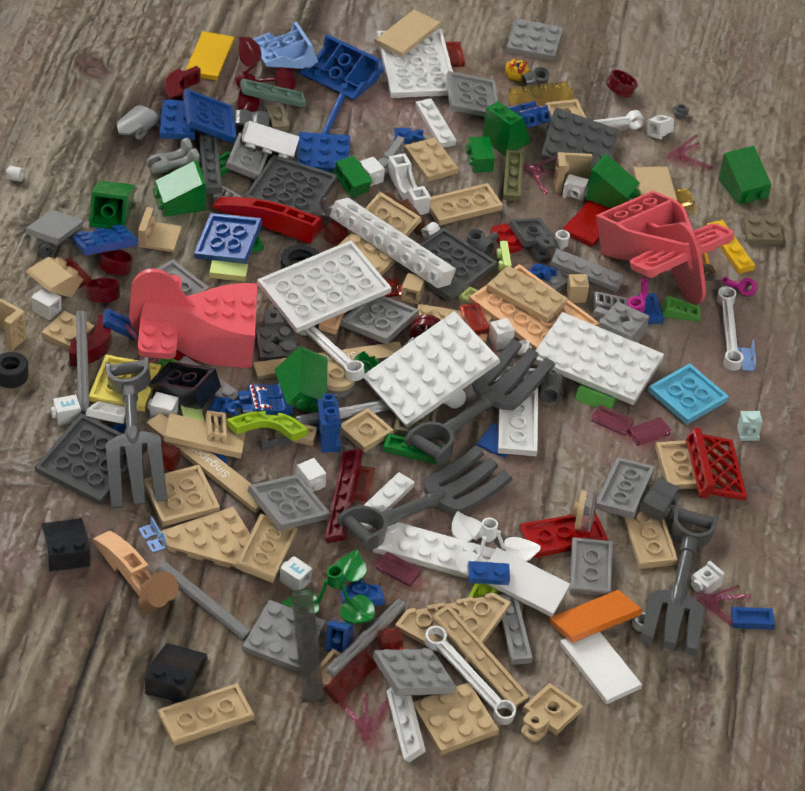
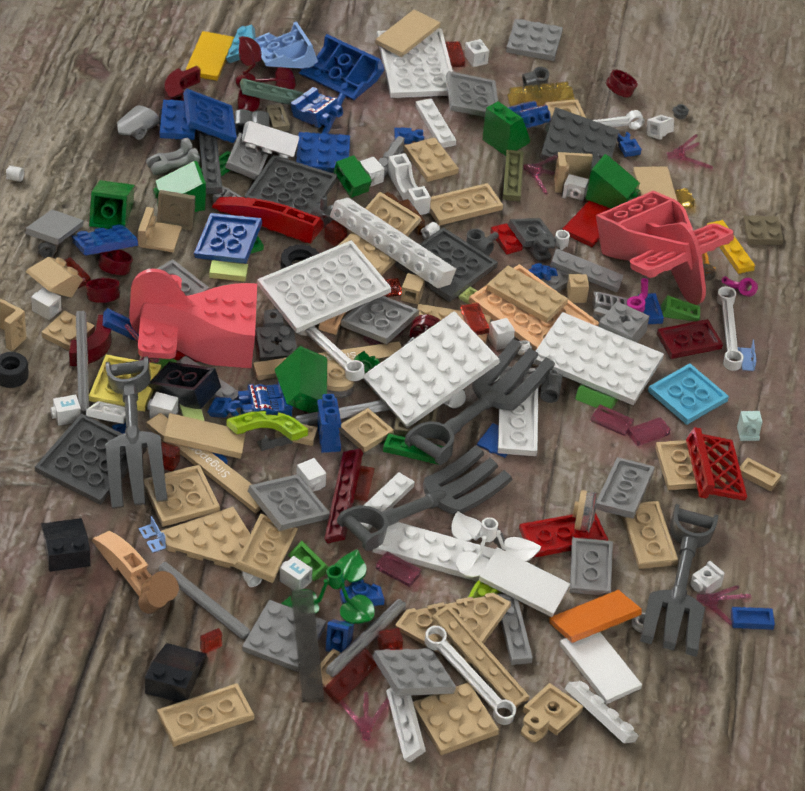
(176, 209): none -> dark tan plate
(211, 641): none -> clear red tile
(216, 434): tan tile -> none
(247, 31): none -> medium azure wing
(251, 580): none -> white hose
(307, 556): none -> bright green slope
(316, 108): none -> blue hips
(476, 53): none -> white brick
(480, 154): green brick -> none
(488, 573): blue plate -> none
(503, 254): yellowish green plate -> none
(515, 69): yellow head -> none
(605, 715): none -> white plate
(628, 146): none -> blue plate
(659, 499): dark grey brick -> none
(689, 339): none -> dark red plate
(744, 175): green slope -> none
(759, 474): none -> tan tile

